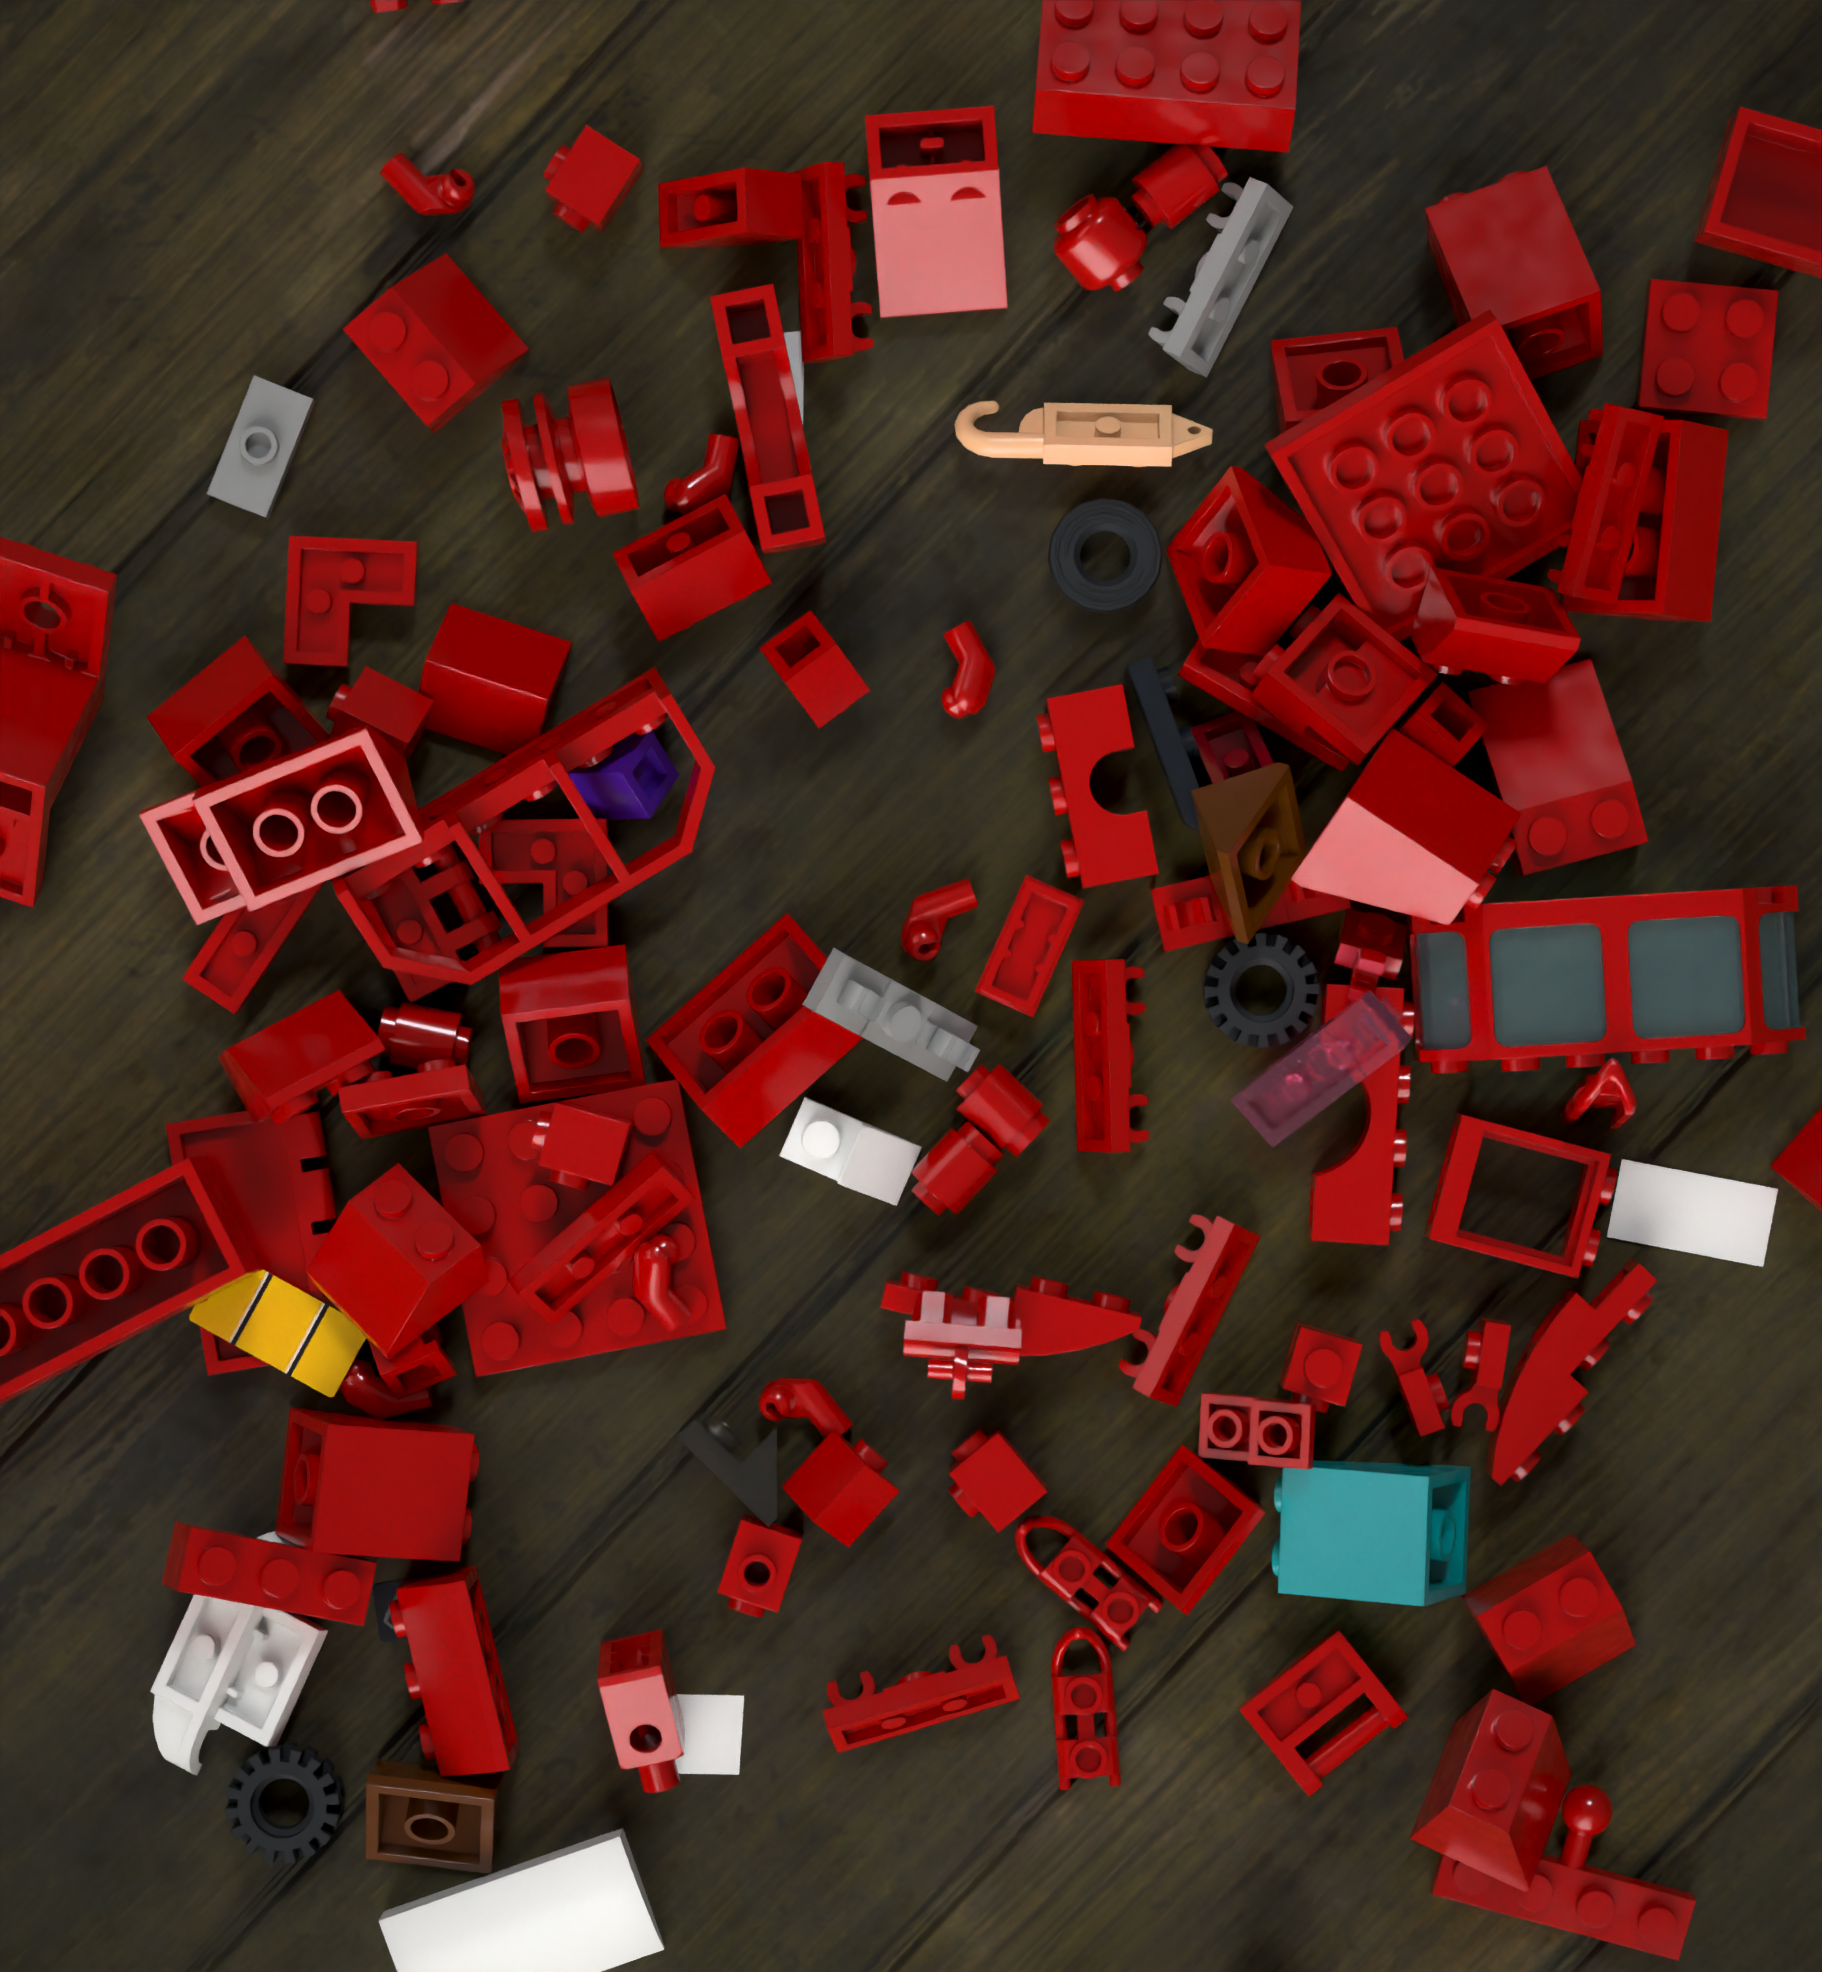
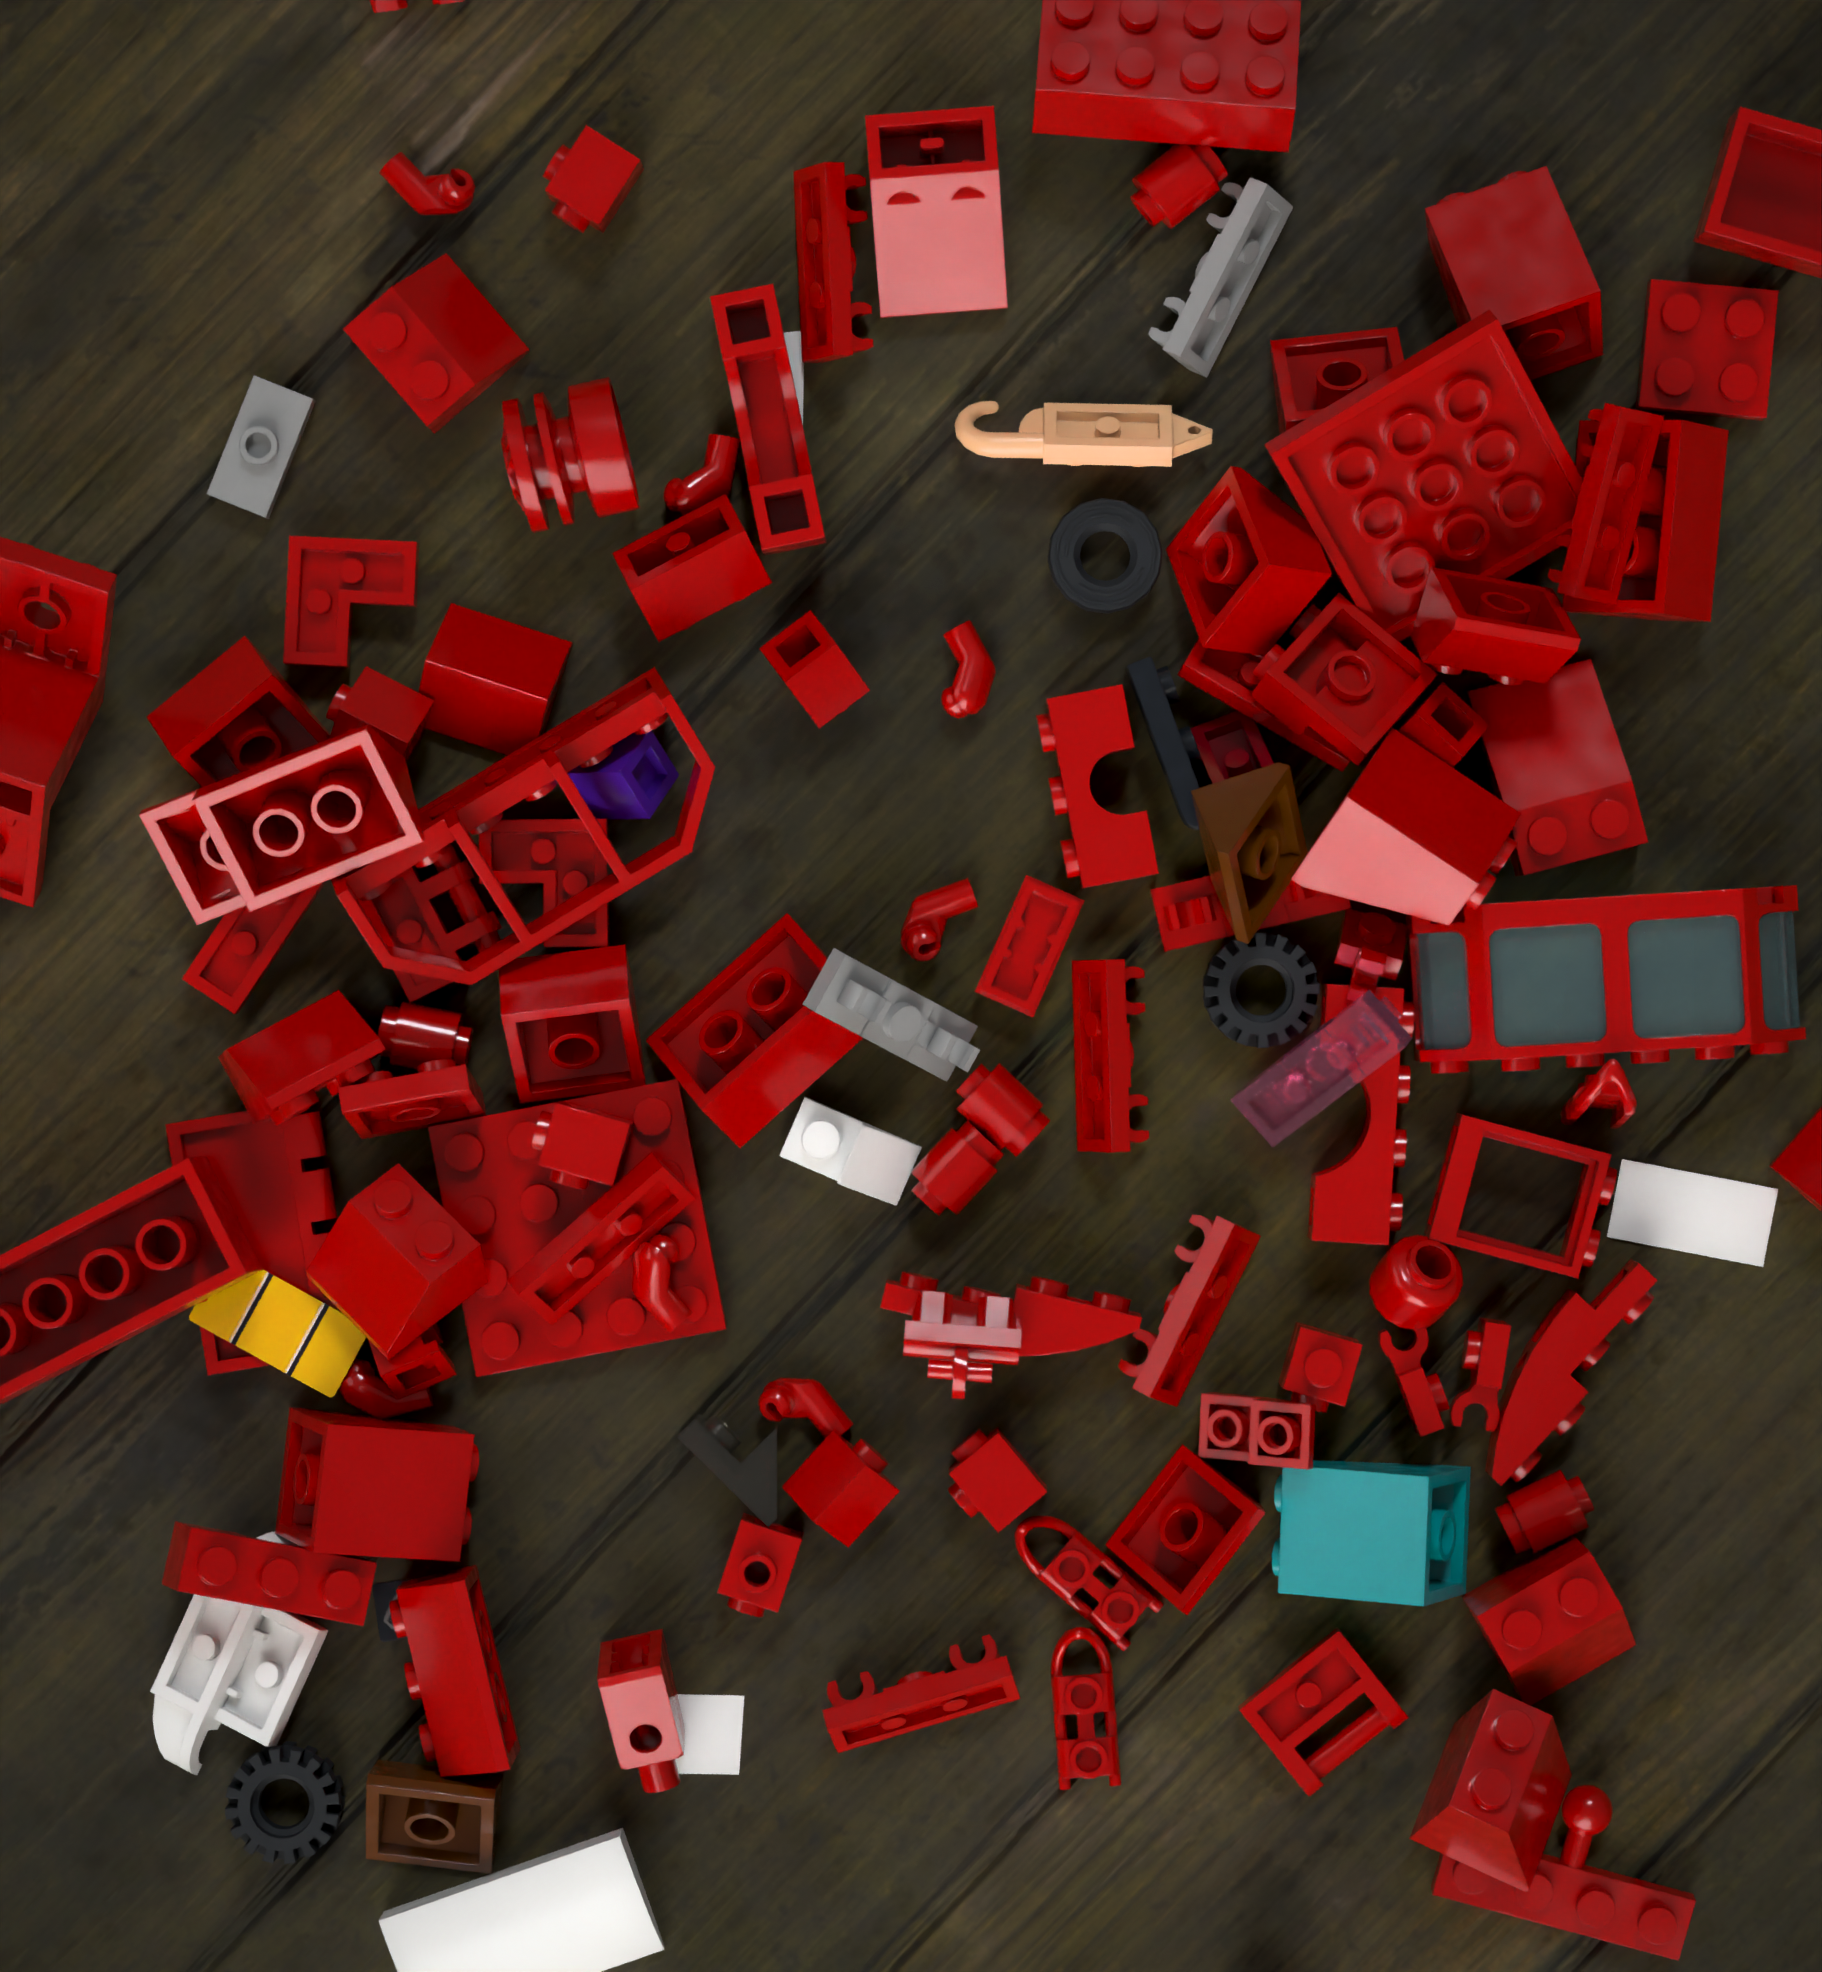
(731, 209): red slope -> none
(1100, 243): red head -> none
(1416, 1282): none -> red head
(1545, 1512): none -> red brick

